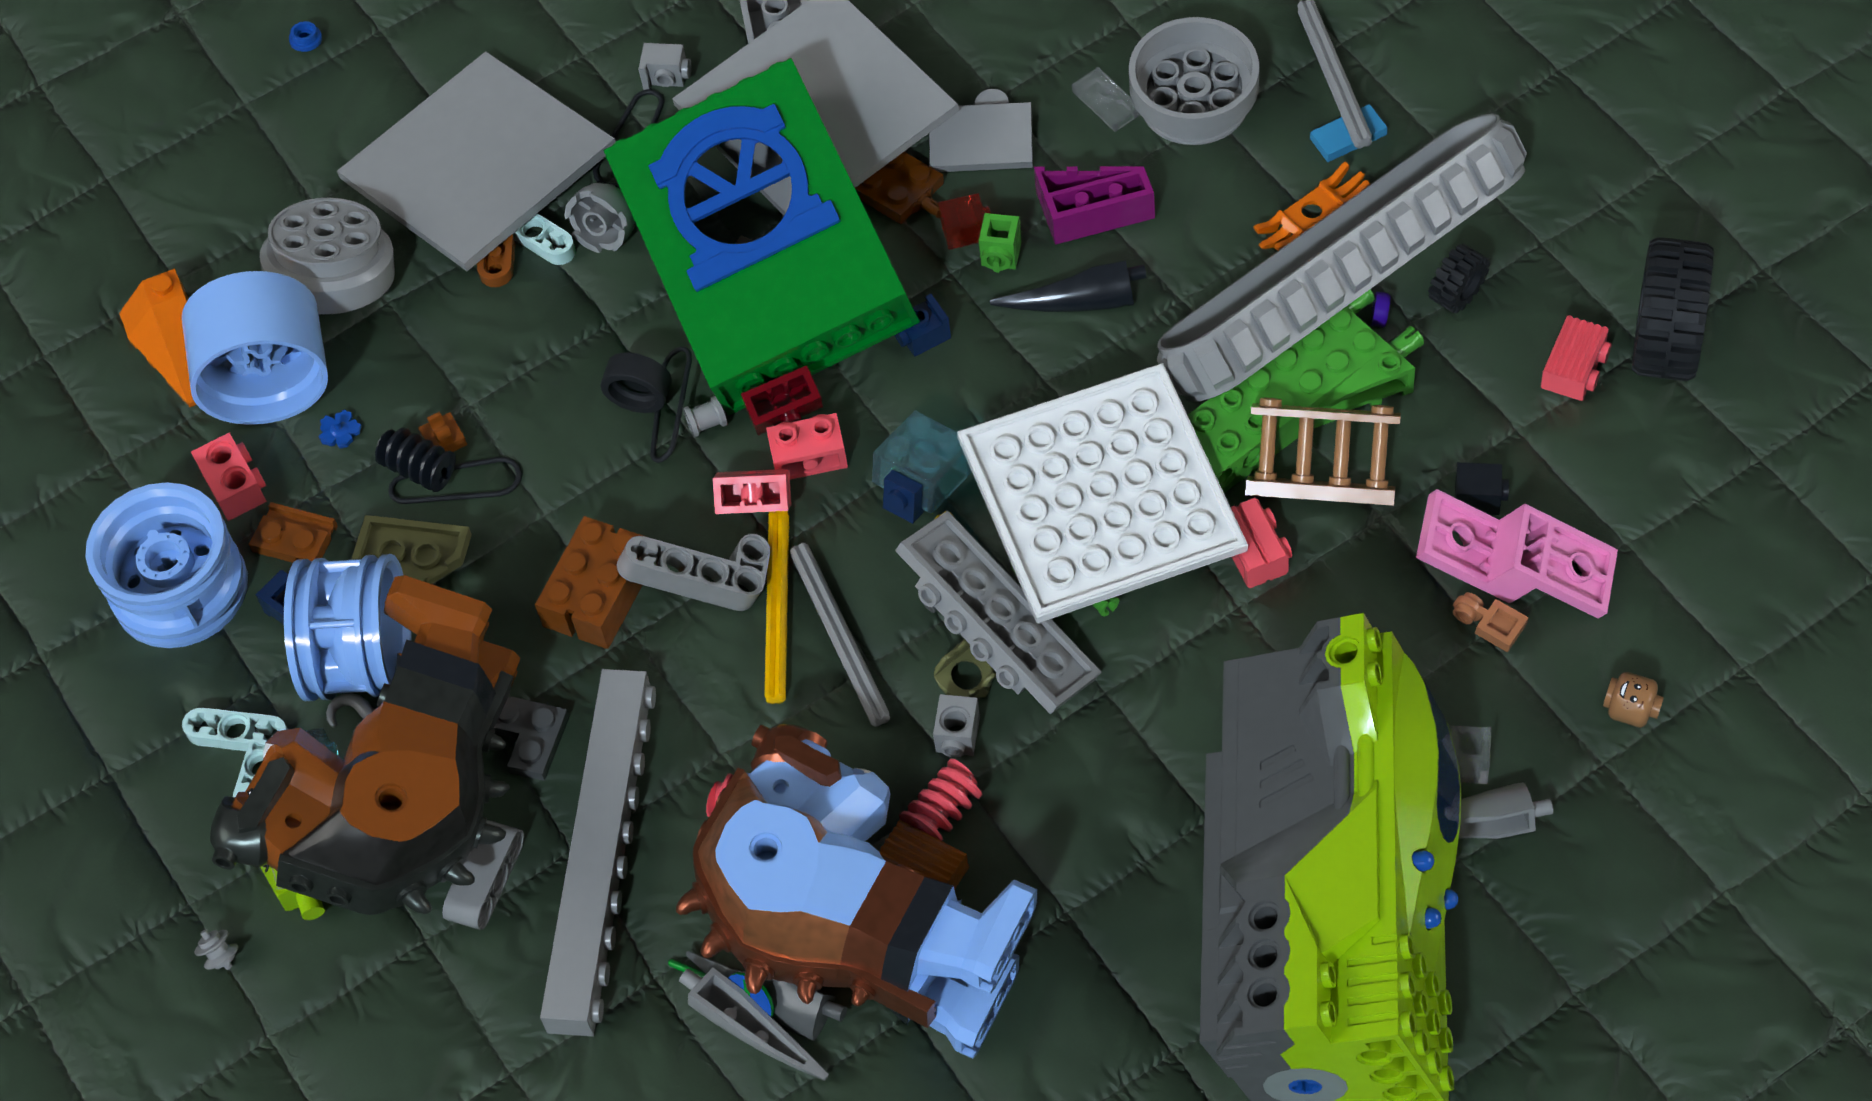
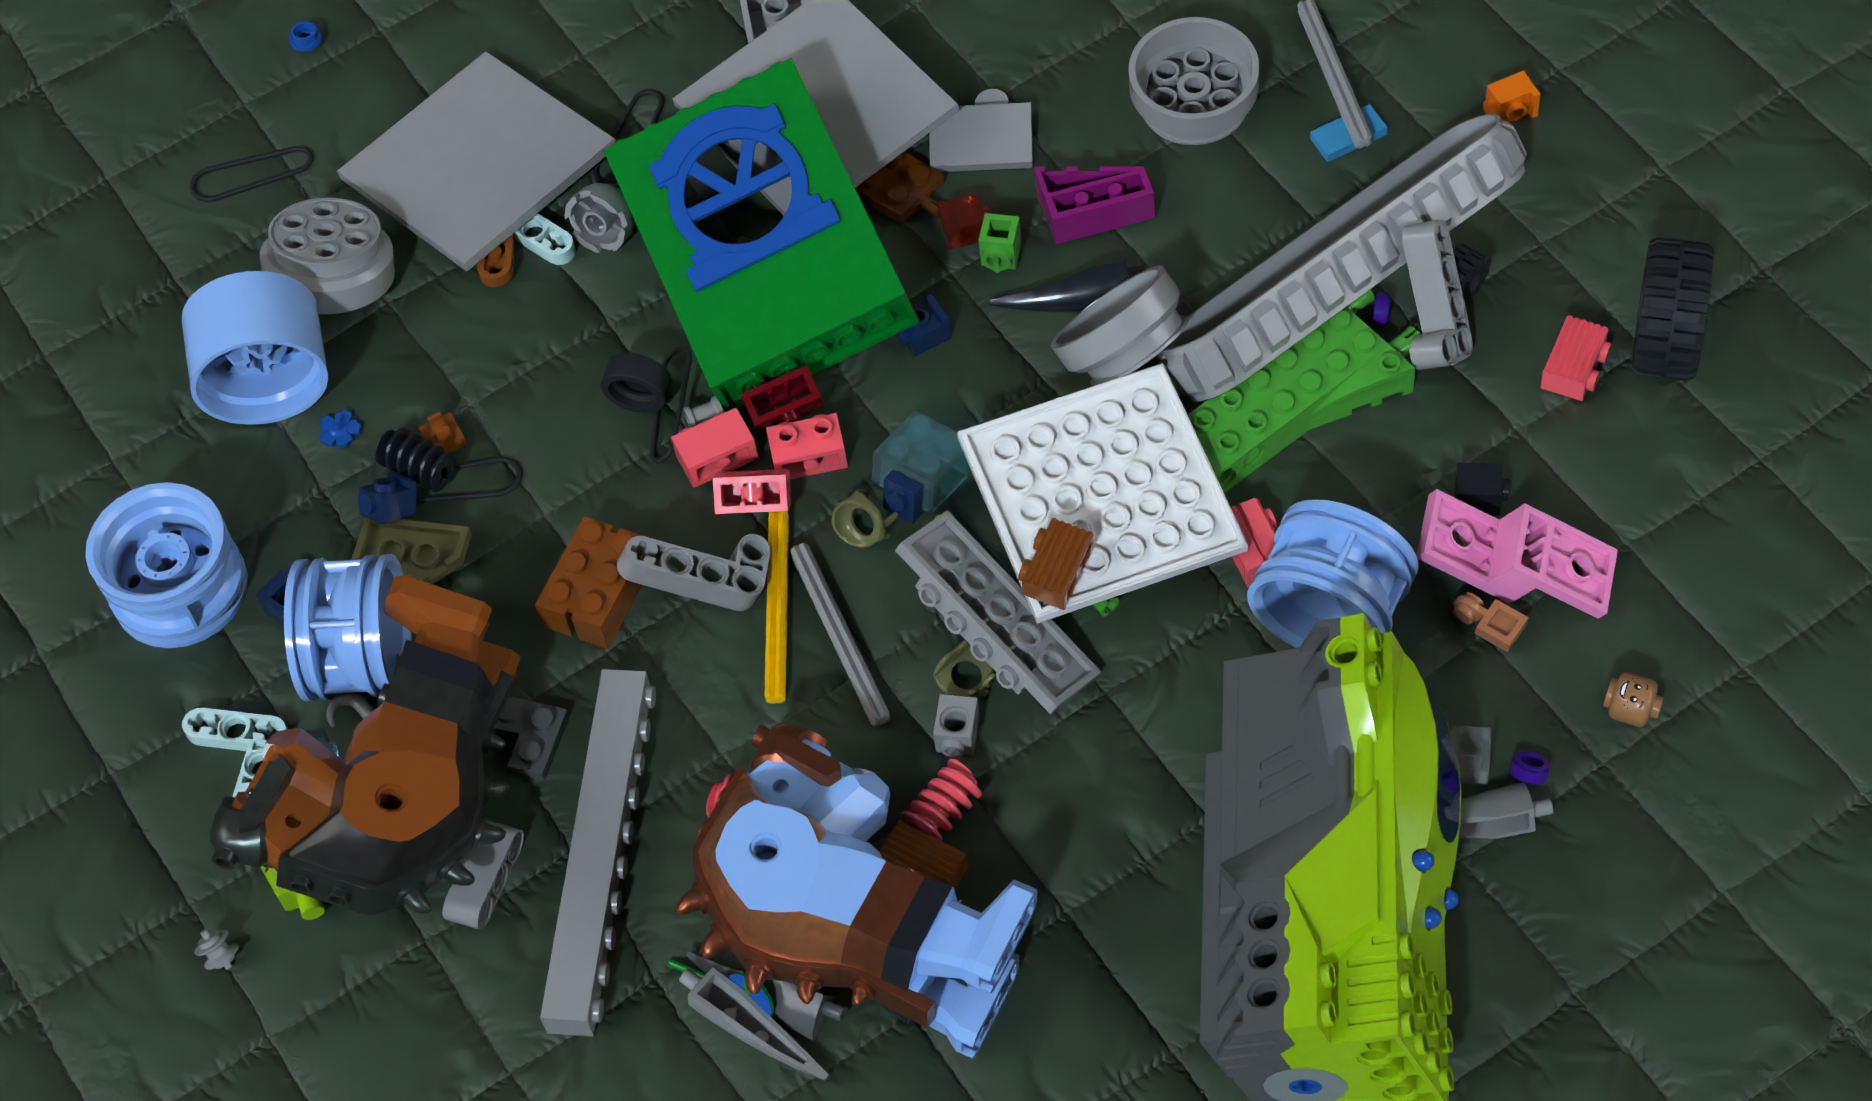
(155, 328): orange wedge -> none
(225, 470): coral brick -> none
(247, 160): none -> black piece
(292, 534): dark orange plate -> none
(388, 498): none -> dark blue brick
(663, 65): light grey brick -> none
(714, 447): none -> coral brick
(849, 510): none -> olive piece
(1057, 563): none -> dark orange brick
(1105, 99): clear plate -> none
(1122, 327): none -> light grey wheel
(1302, 483): medium nougat fence -> none
(1323, 196): orange piece -> none
(1330, 566): none -> light blue wheel
(1437, 295): none -> light grey beam
(1512, 98): none -> orange brick
(1530, 767): none -> dark purple tile

